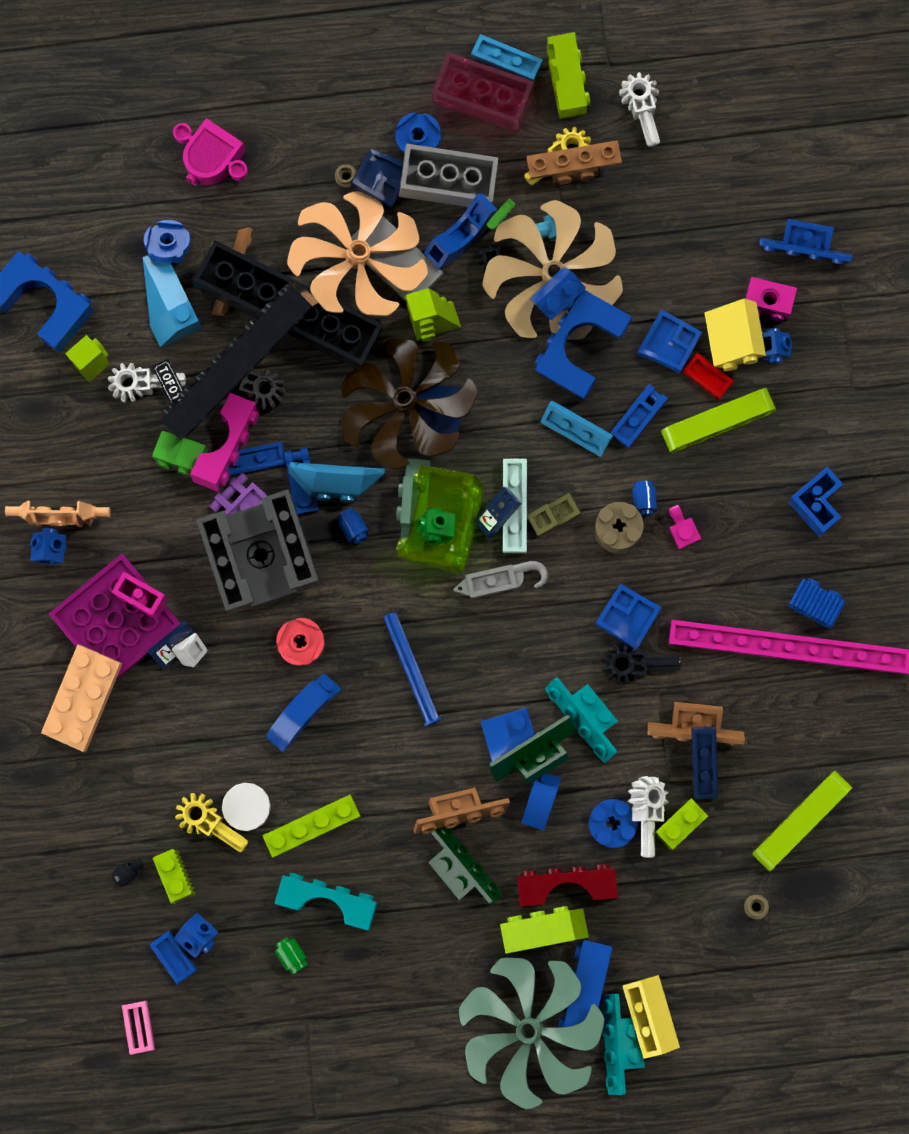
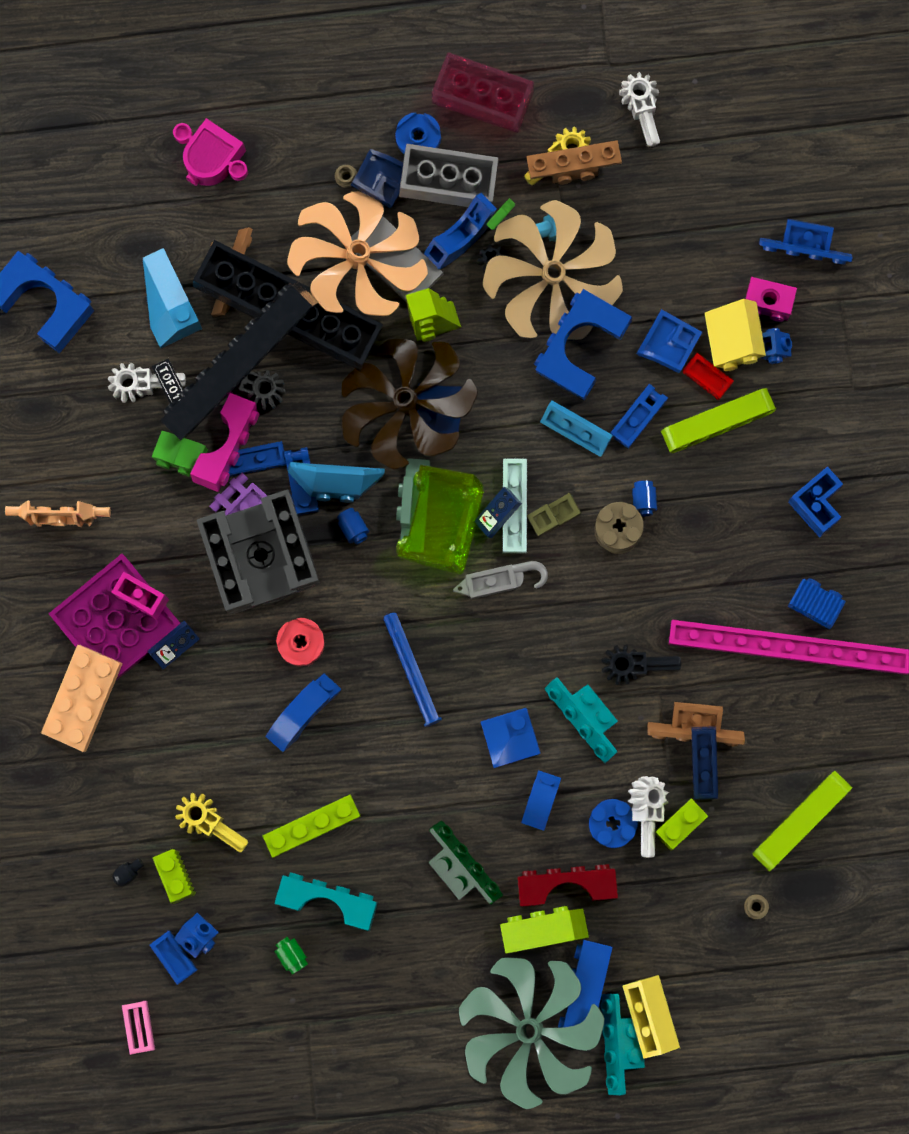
(48, 547): blue brick -> none
(88, 357): lime brick -> none
(170, 252): plate -> none
(190, 650): white slope -> none
(246, 806): white tile -> none
(436, 526): green brick -> none
(458, 808): medium nougat bracket -> none
(506, 58): dark azure plate -> none
(536, 754): dark green bracket -> none
(558, 293): blue brick -> none
(566, 75): lime wedge -> none
(628, 617): blue plate -> none
(683, 531): dark pink plate -> none

